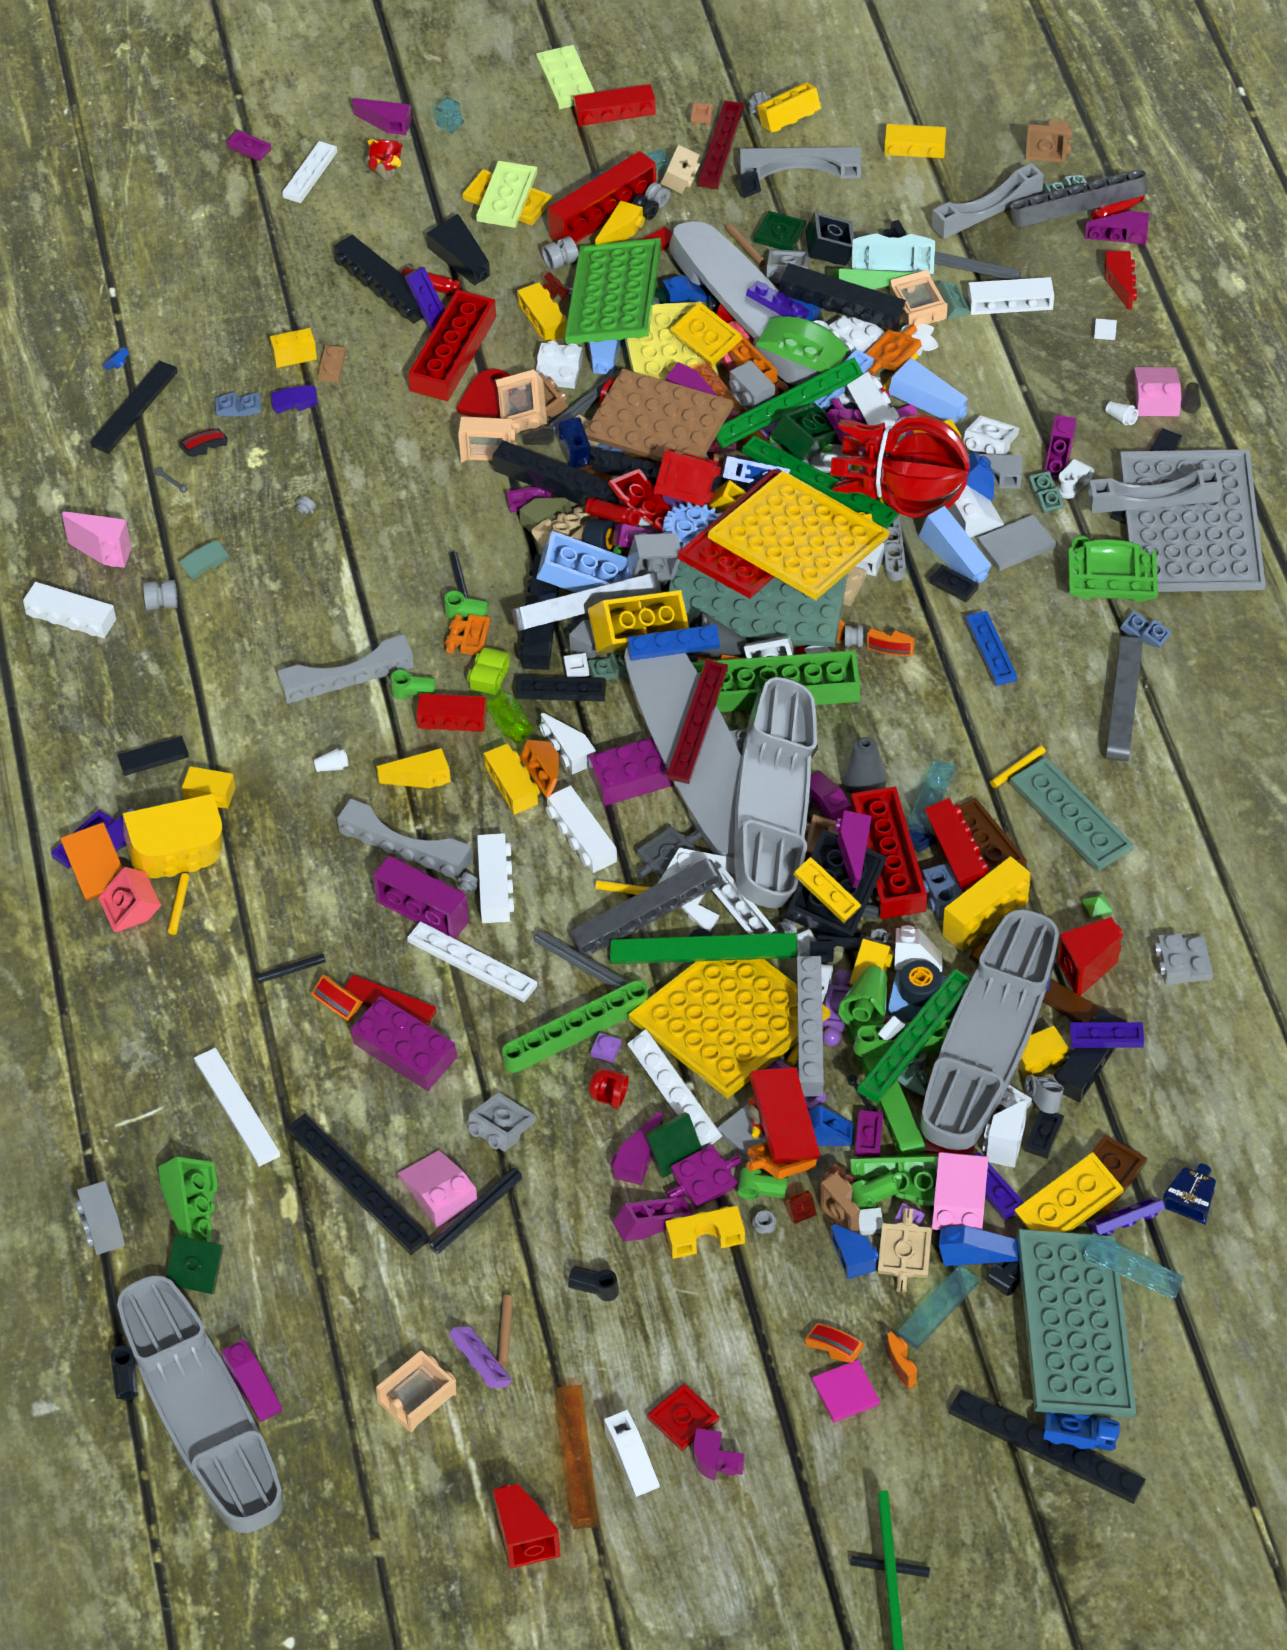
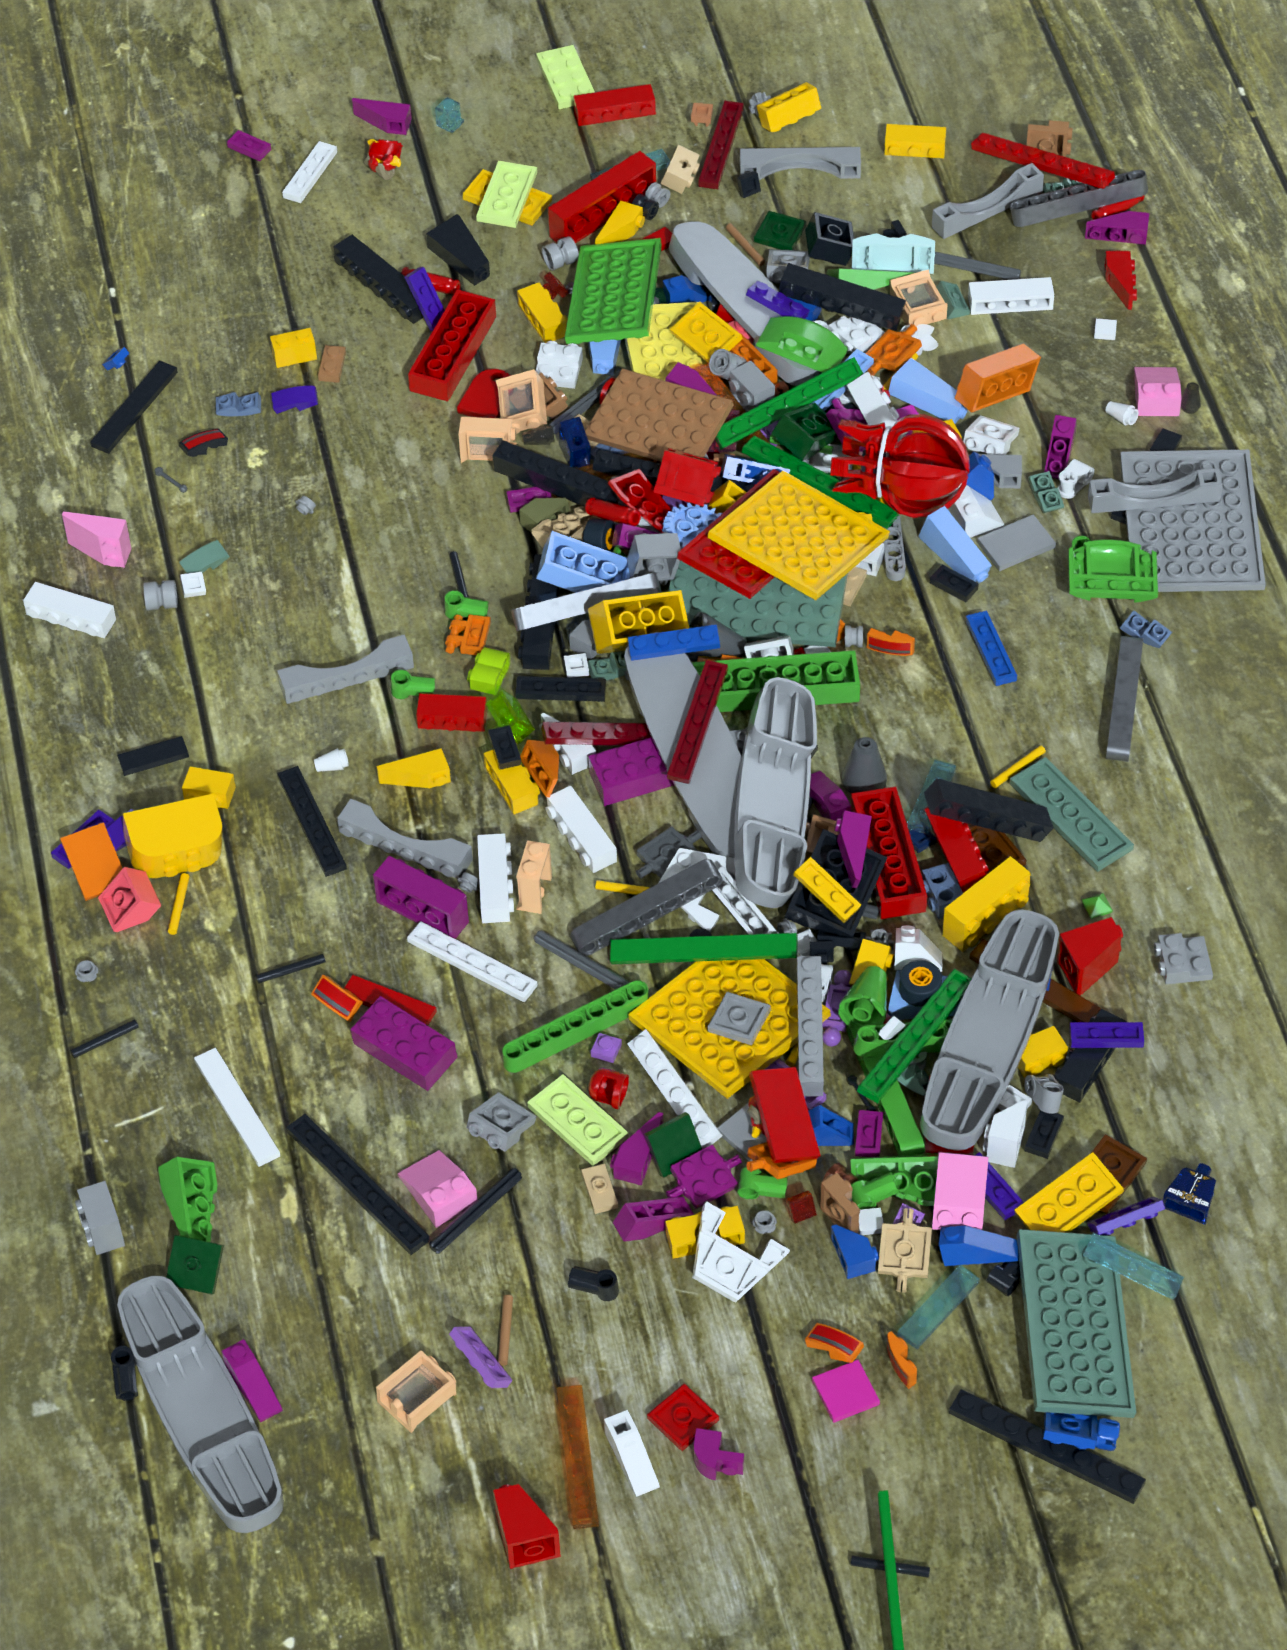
(84, 967): none -> light grey plate
(103, 1039): none -> black bar
(193, 584): none -> white plate
(311, 821): none -> black tile
(504, 747): none -> black plate
(533, 867): none -> light nougat window
(578, 1120): none -> yellowish green plate
(593, 733): none -> dark red plate
(599, 1188): none -> tan plate
(723, 362): none -> light grey wheel
(725, 1265): none -> white wing
(739, 1018): none -> light grey tile
(988, 810): none -> black brick
(997, 377): none -> orange brick
(1043, 160): none -> red plate

